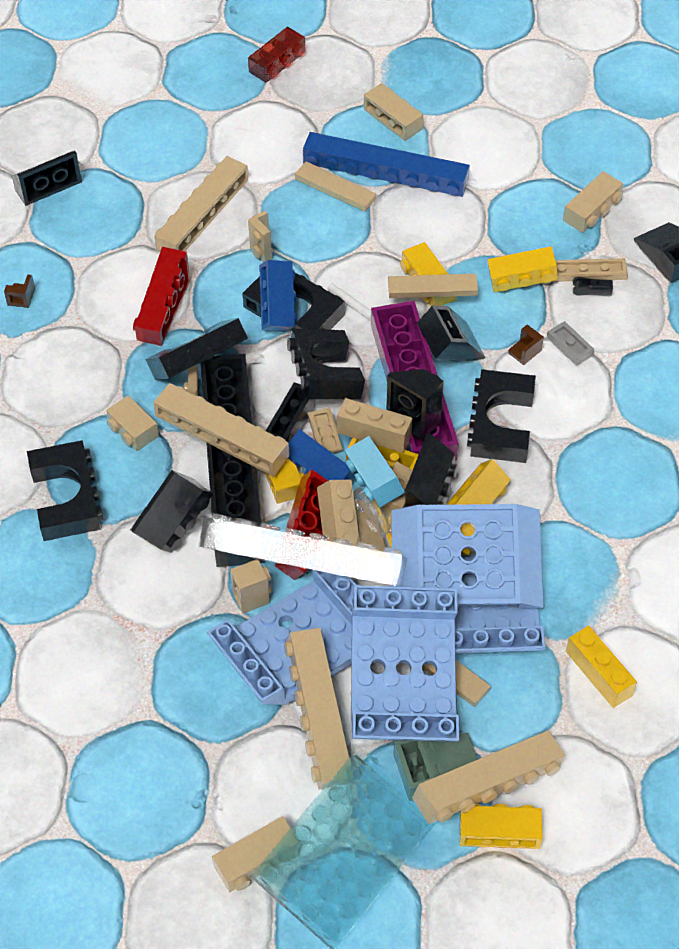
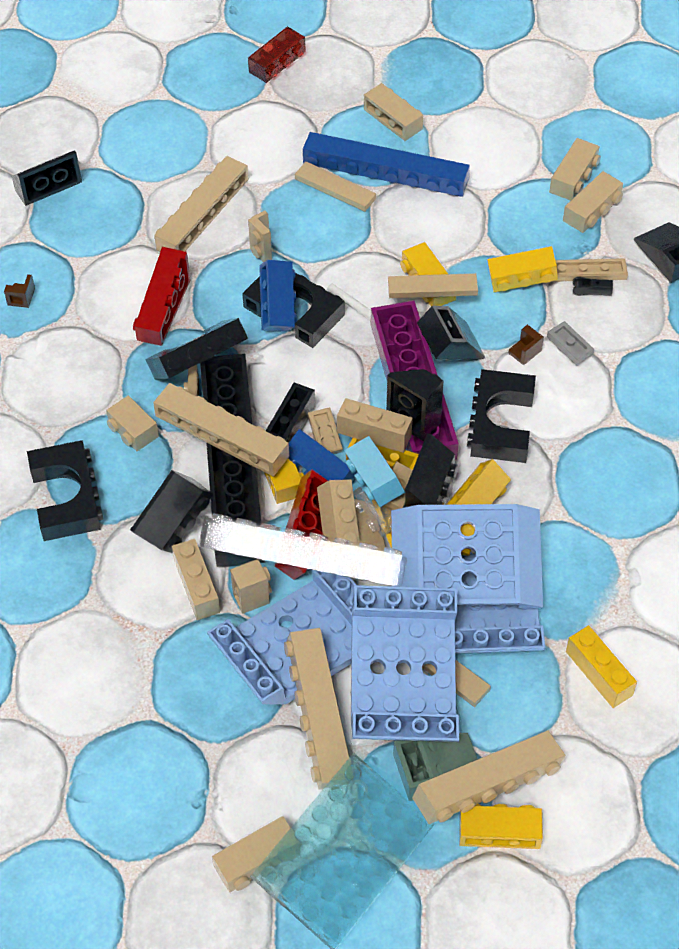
(196, 579): none -> tan brick
(320, 380): black arch -> none
(575, 169): none -> tan brick

